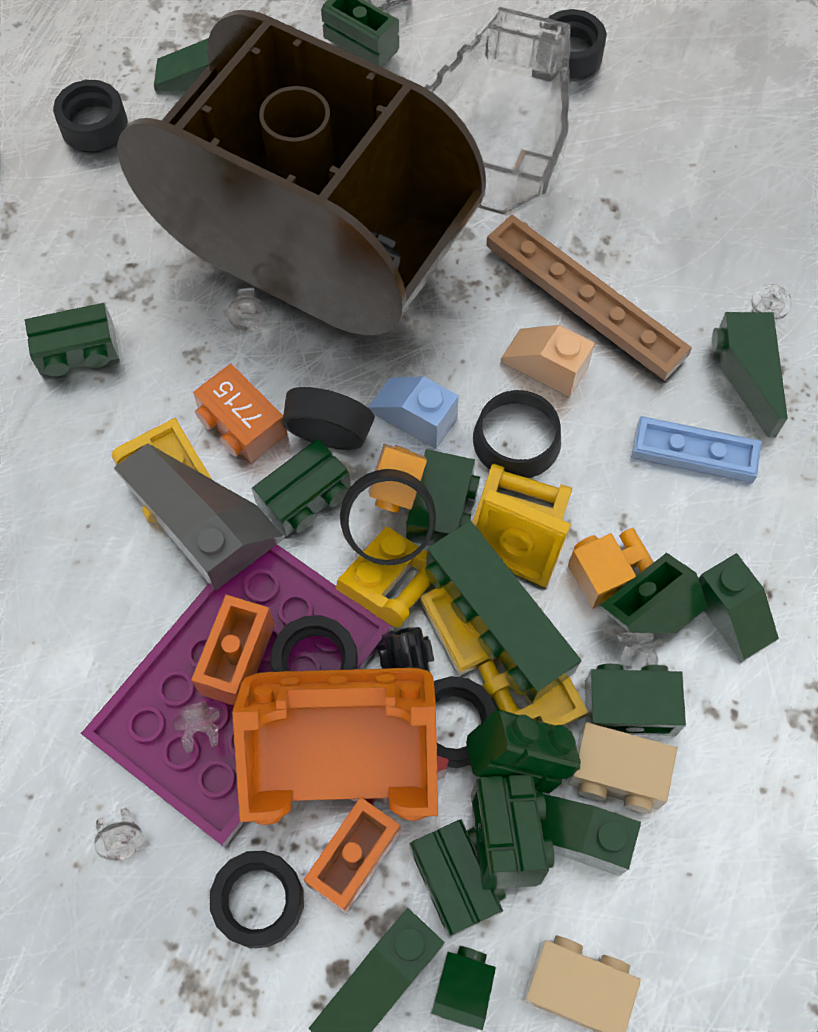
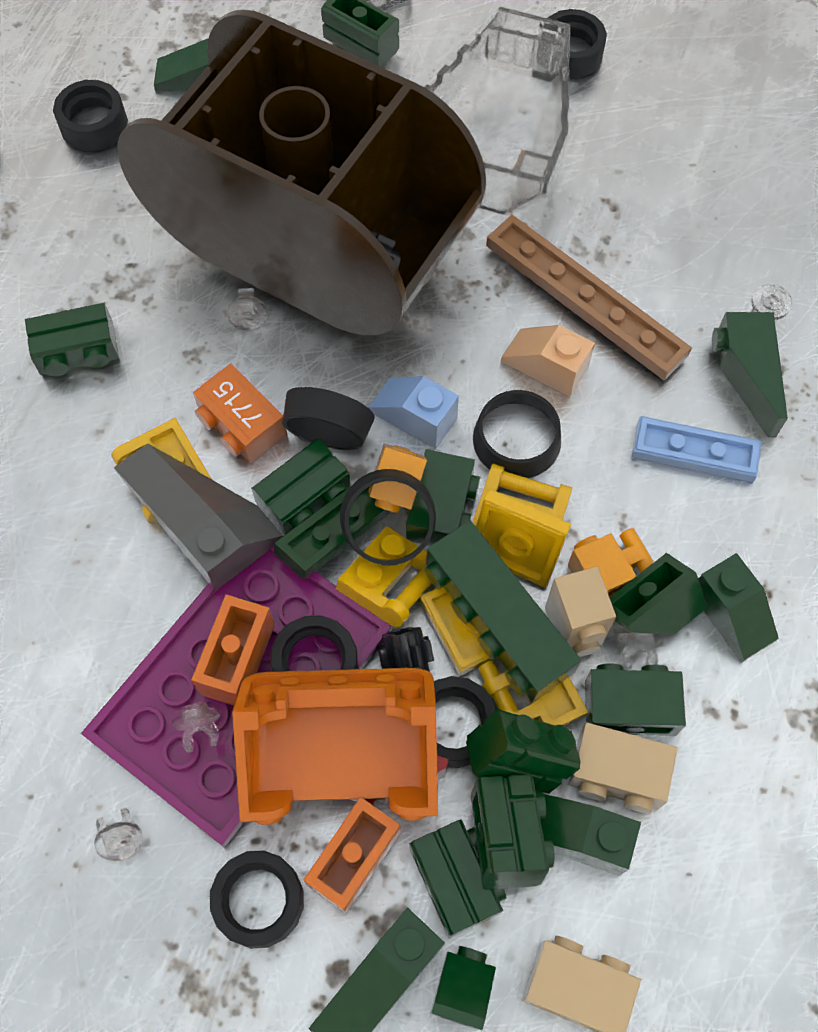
(321, 535): none -> dark green plate
(581, 610): none -> tan brick

